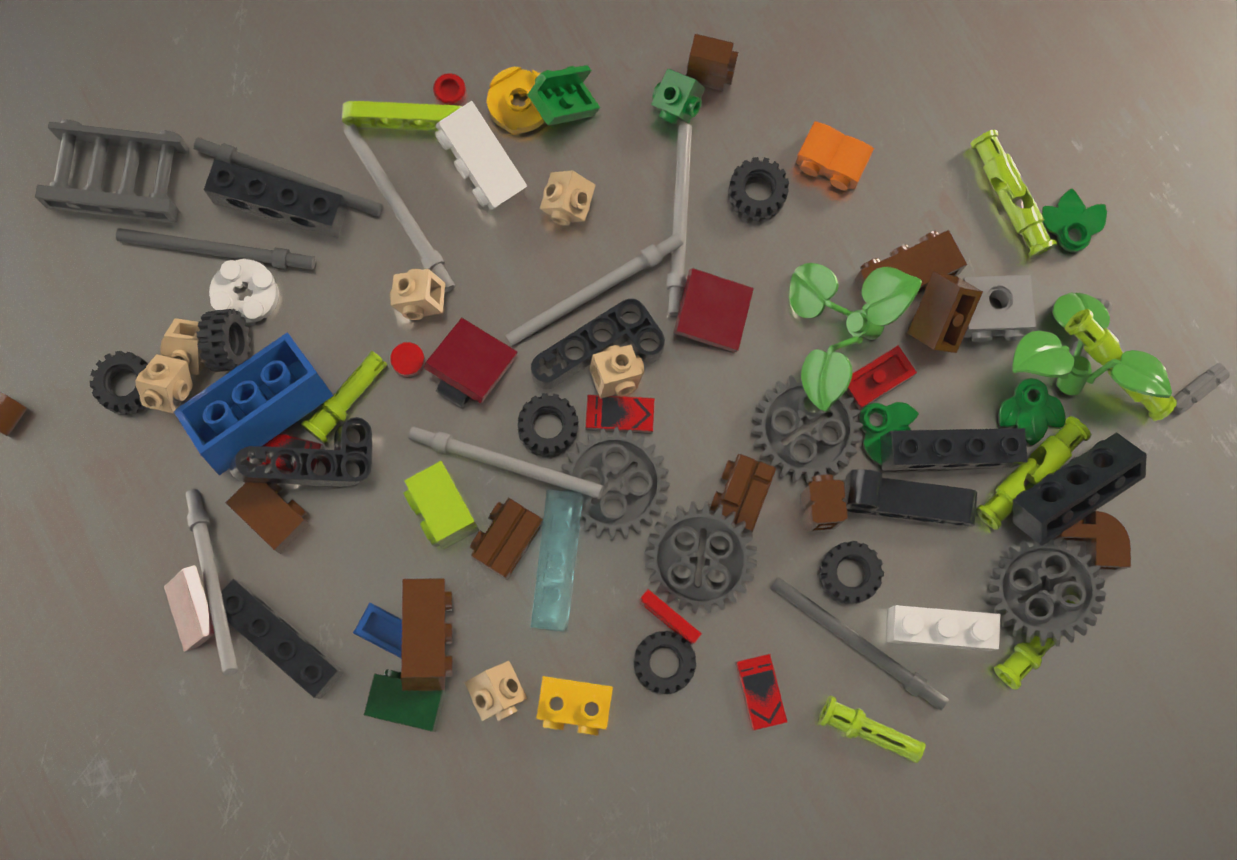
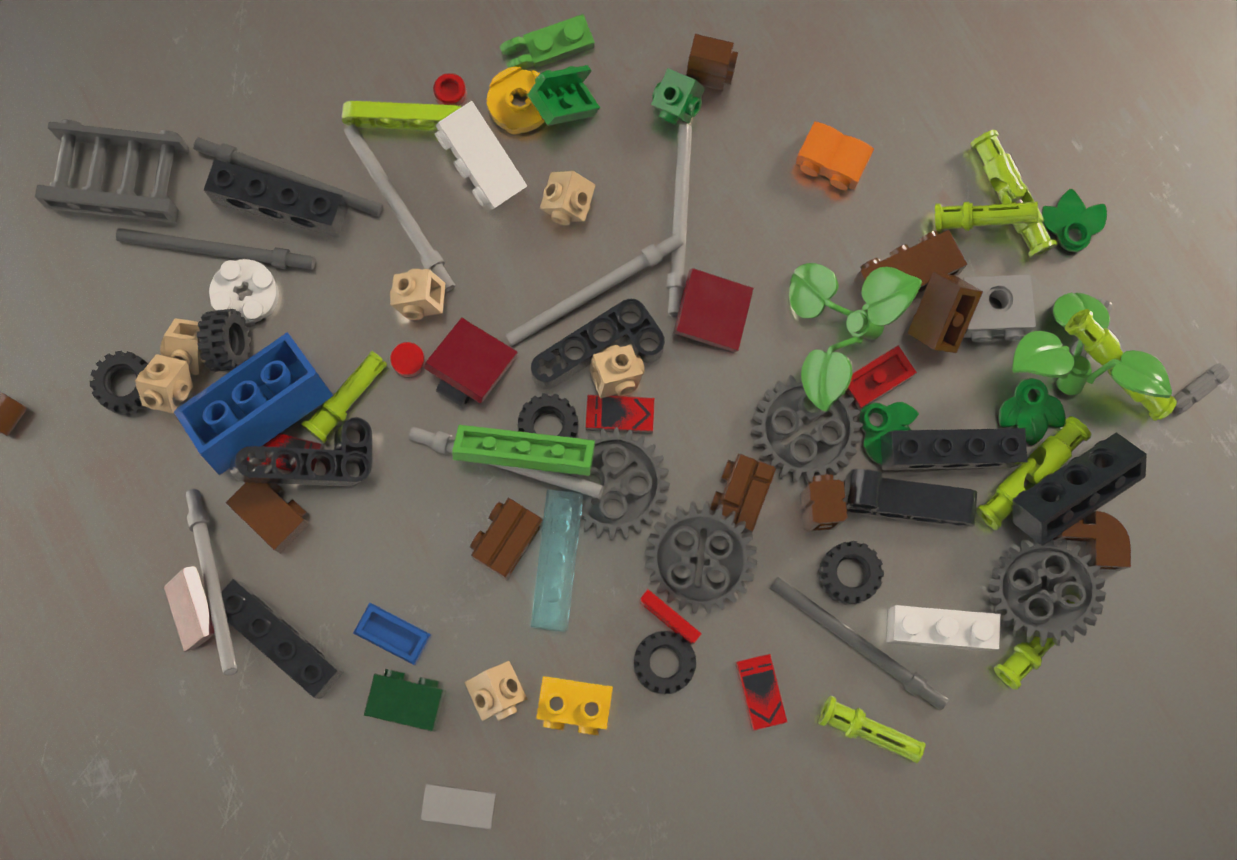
(425, 634): reddish brown brick -> none
(441, 505): lime brick -> none
(458, 806): none -> light grey tile
(523, 450): none -> bright green plate
(550, 43): none -> bright green hinge
(767, 172): black tyre -> none
(968, 216): none -> lime pin

